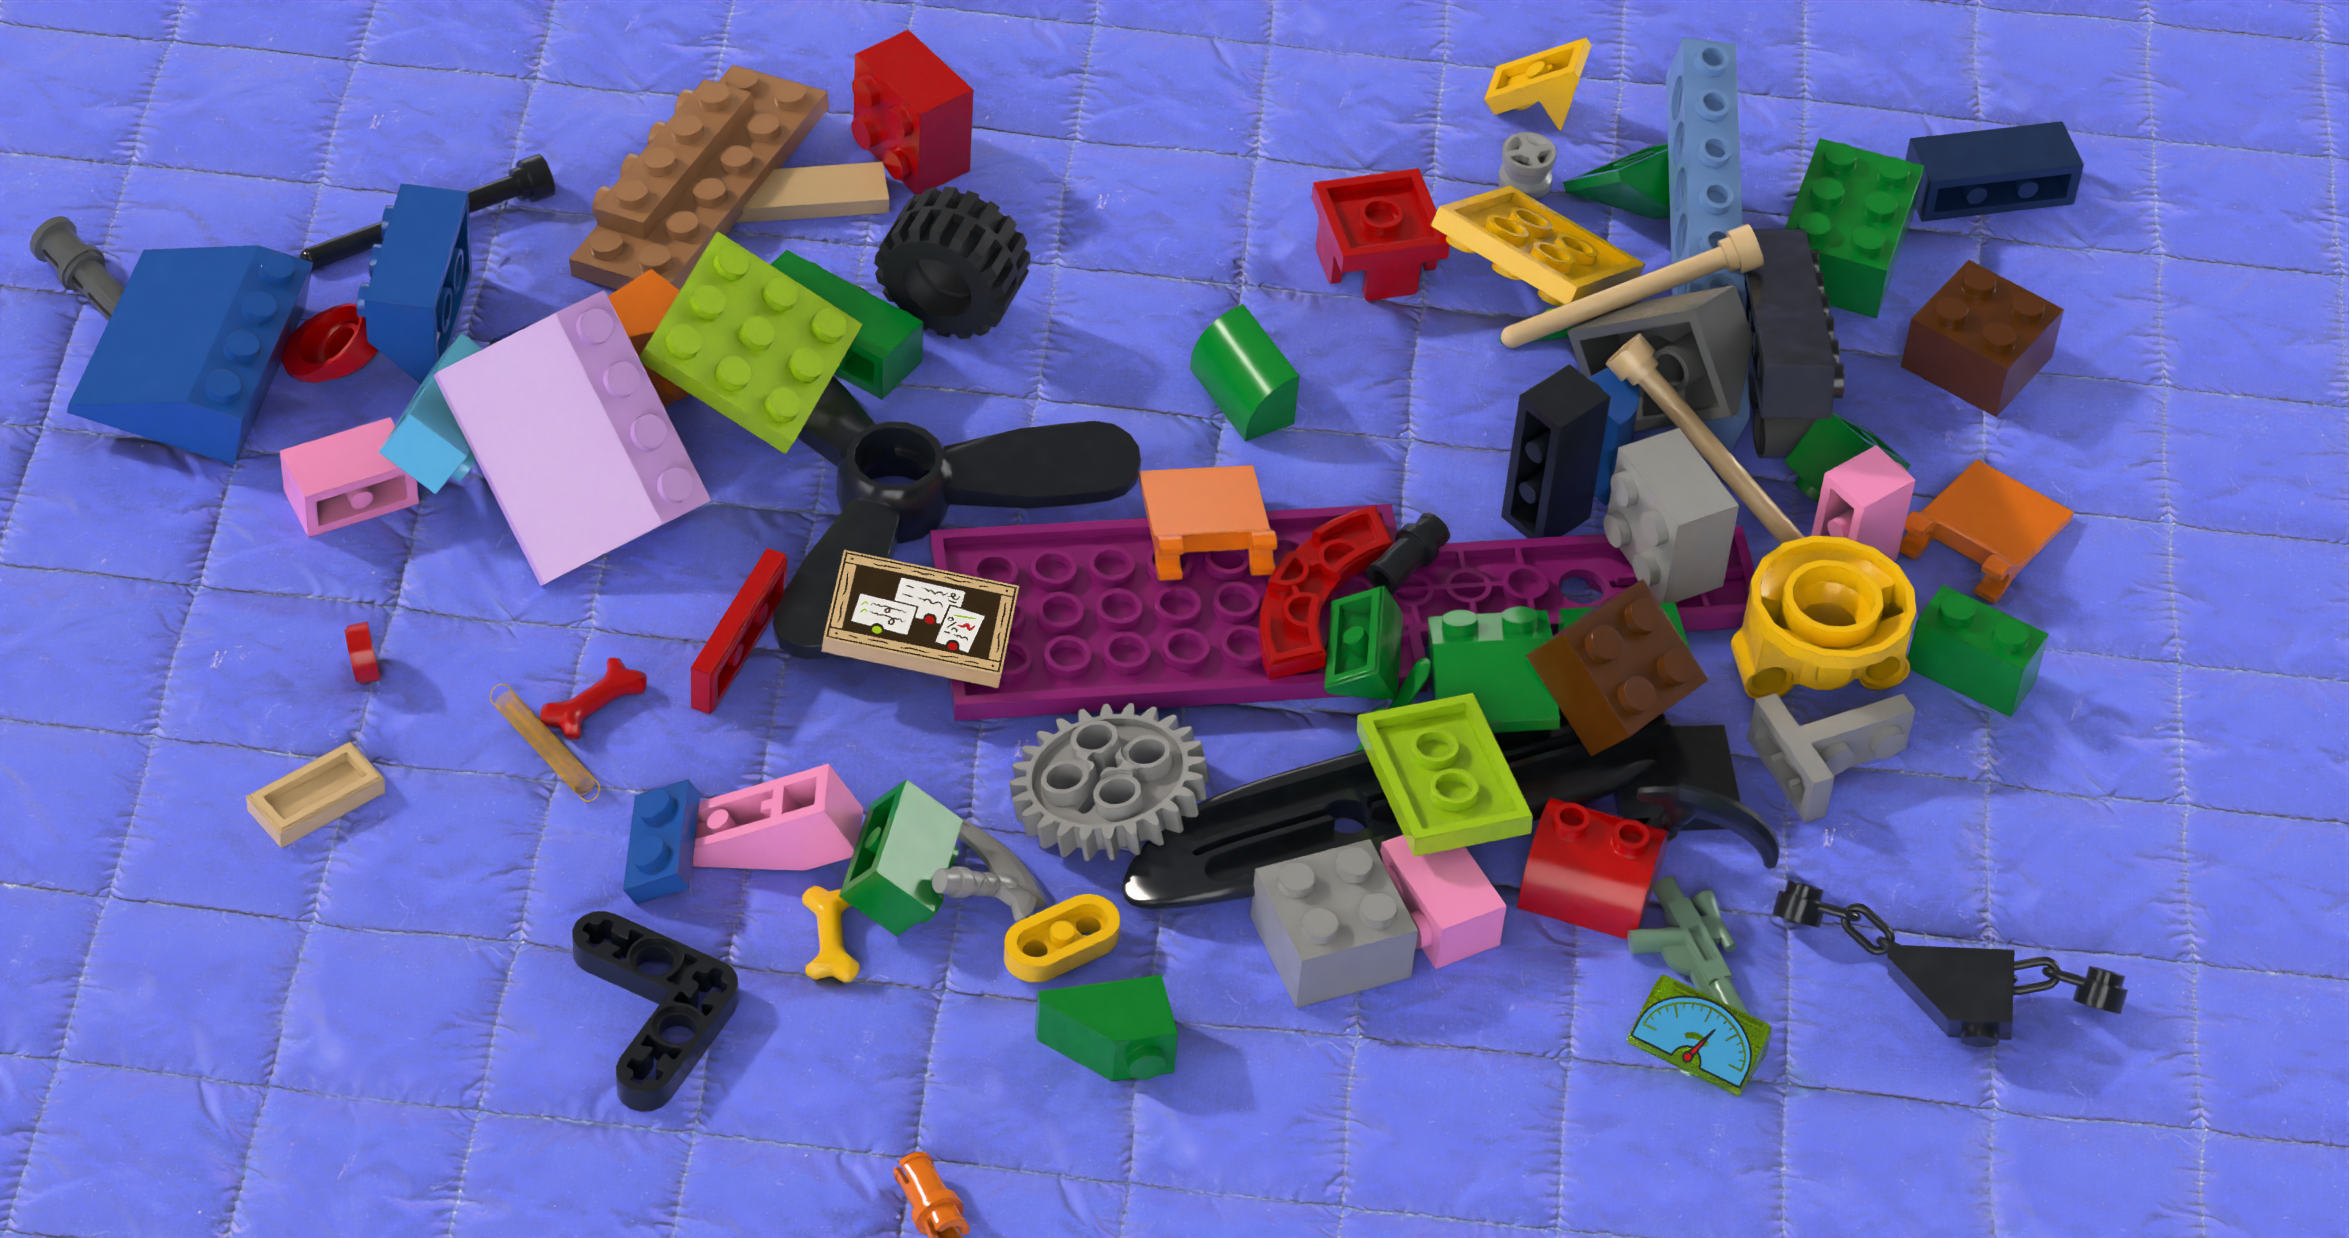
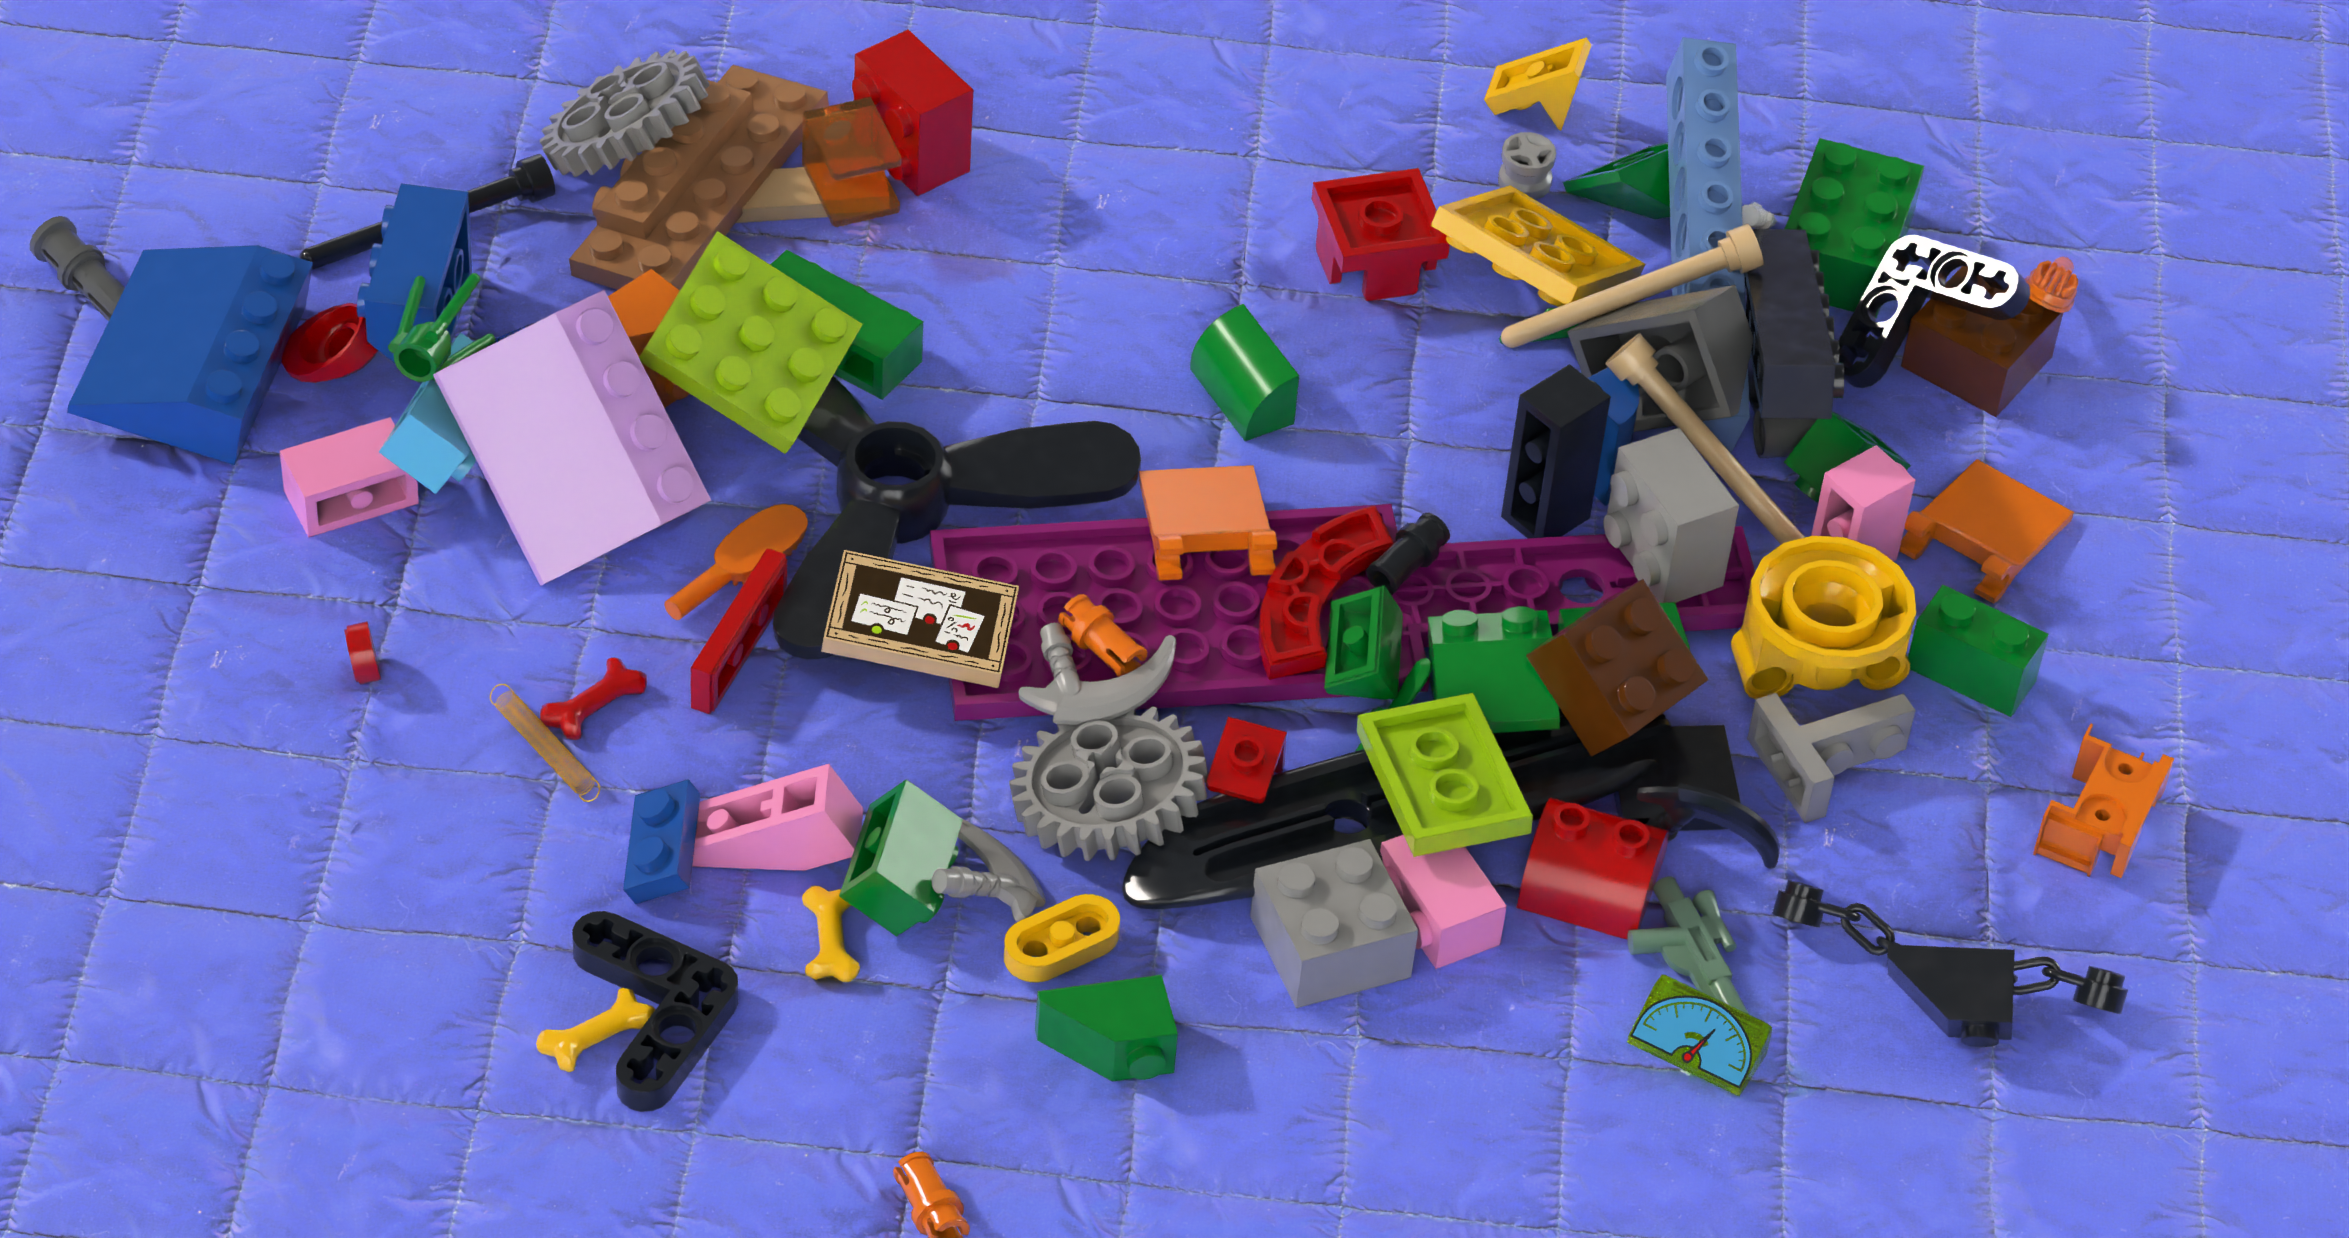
(315, 794): tan tile -> none
(427, 346): none -> green plant
(569, 1043): none -> yellow piece
(624, 113): none -> light grey gear
(774, 528): none -> orange piece
(845, 160): none -> clear orange piece
(952, 262): black tyre -> none
(1085, 701): none -> light grey piece
(1094, 630): none -> orange pin
(1247, 760): none -> red bracket
(1757, 216): none -> white piece
(1911, 289): none -> black beam
(1995, 170): dark blue brick -> none
(2053, 286): none -> orange piece
(2108, 810): none -> orange piece

